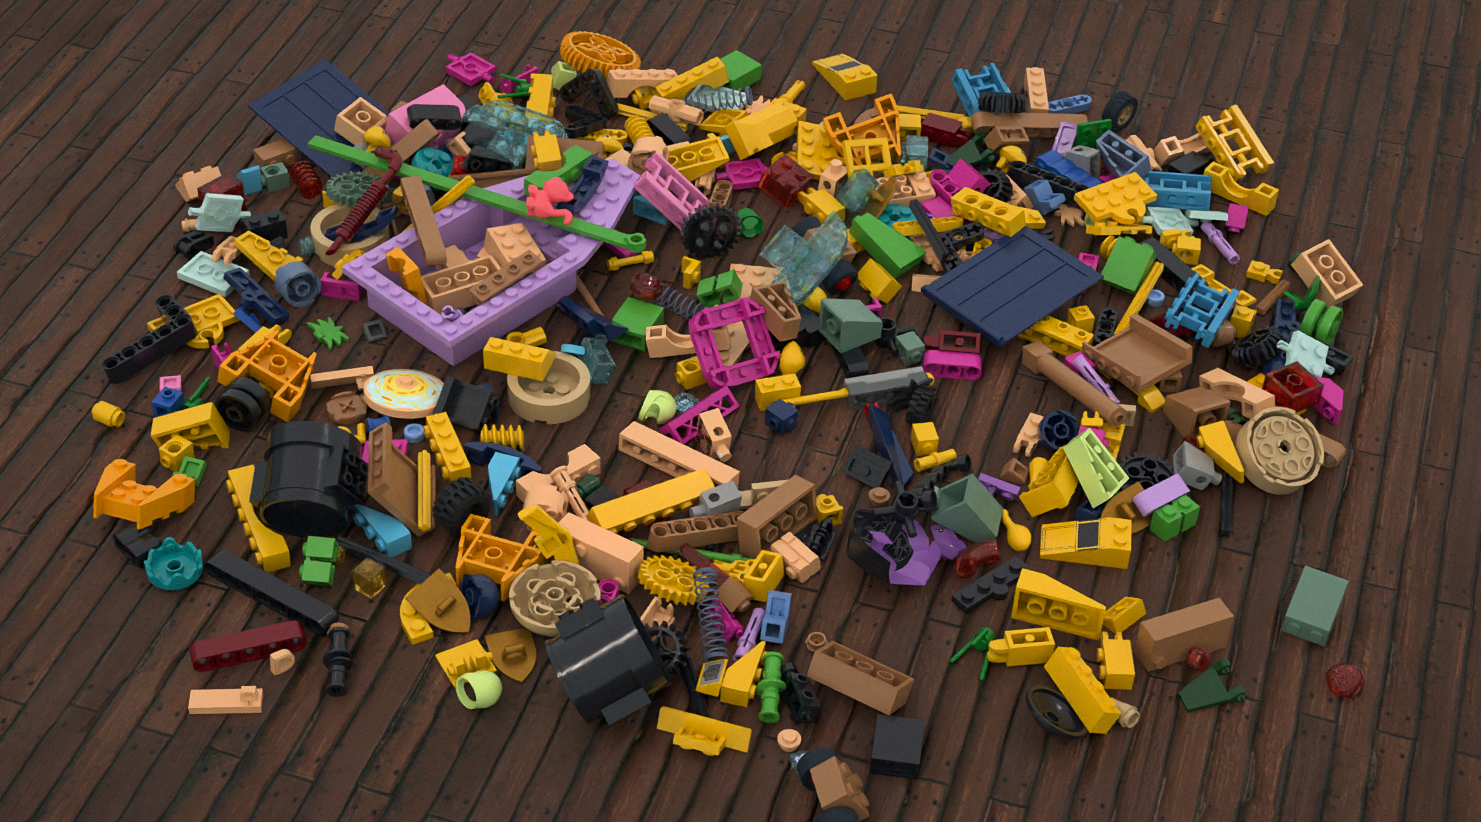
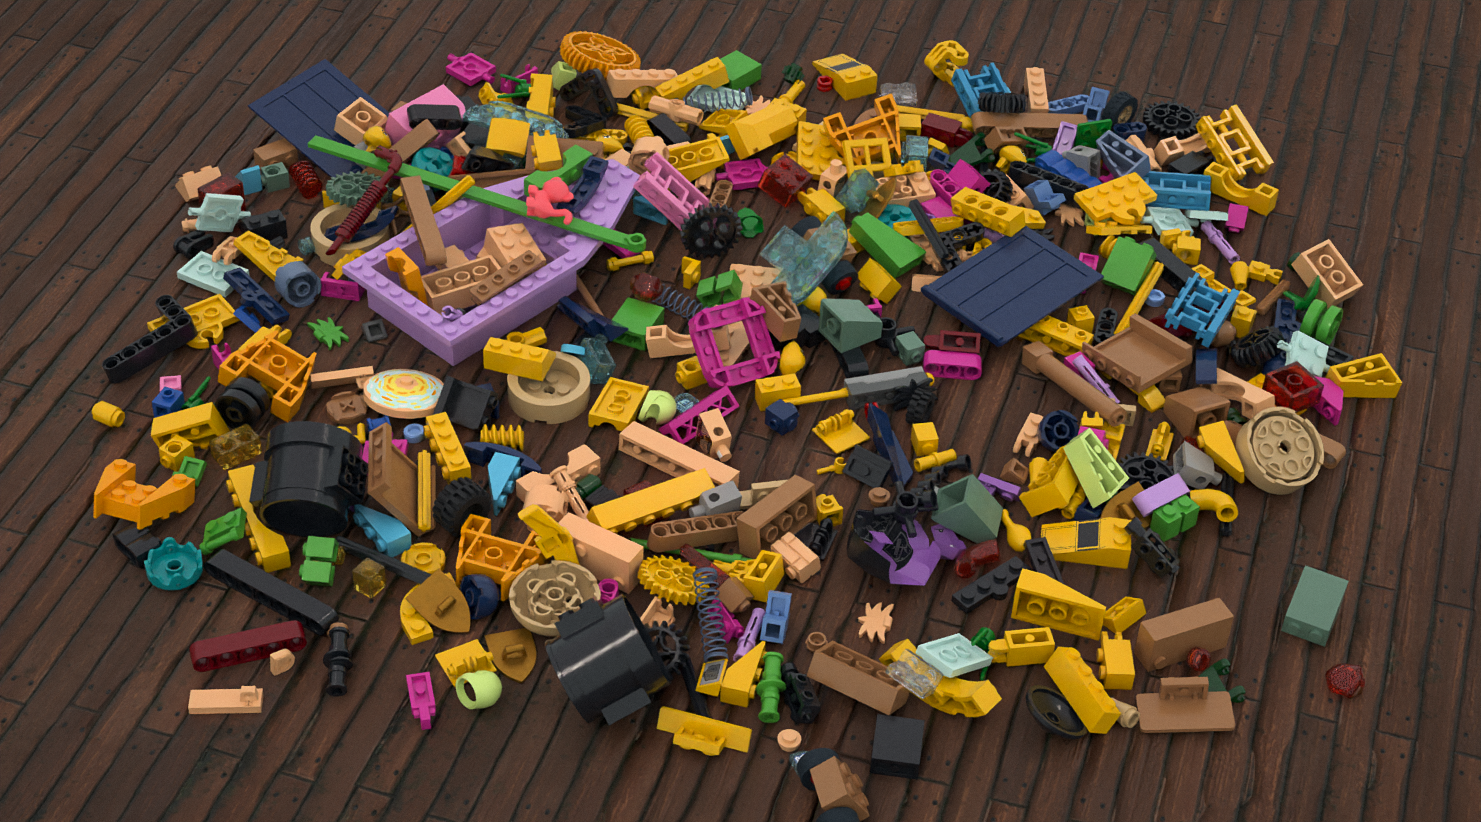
(223, 530): none -> bright green plate
(235, 446): none -> clear yellow brick
(421, 697): none -> dark pink hinge
(425, 557): none -> yellow tile
(508, 136): none -> yellow slope
(618, 403): none -> yellow piece
(793, 73): none -> dark green gear
(824, 83): none -> red bush
(837, 467): none -> yellow hand
(840, 432): none -> yellow hinge
(876, 622): none -> light nougat piece
(903, 93): none -> clear bracket
(915, 674): none -> clear bracket
(937, 59): none -> yellow piece
(938, 145): none -> yellow tile
(951, 694): none -> yellow brick
(954, 655): none -> light aqua plate
(1040, 148): none -> green plant
(1042, 558): none -> black hinge
(1074, 502): none -> yellow pin
(1096, 104): none -> medium blue brick
(1124, 130): none -> dark blue beam
(1152, 552): none -> black brick
(1160, 441): none -> yellow hinge
(1171, 120): none -> black gear
(1185, 707): none -> medium nougat bracket
(1206, 366): none -> dark blue slope
(1215, 501): none -> yellow cylinder
(1239, 273): none -> yellow cone
(1366, 378): none -> yellow wedge

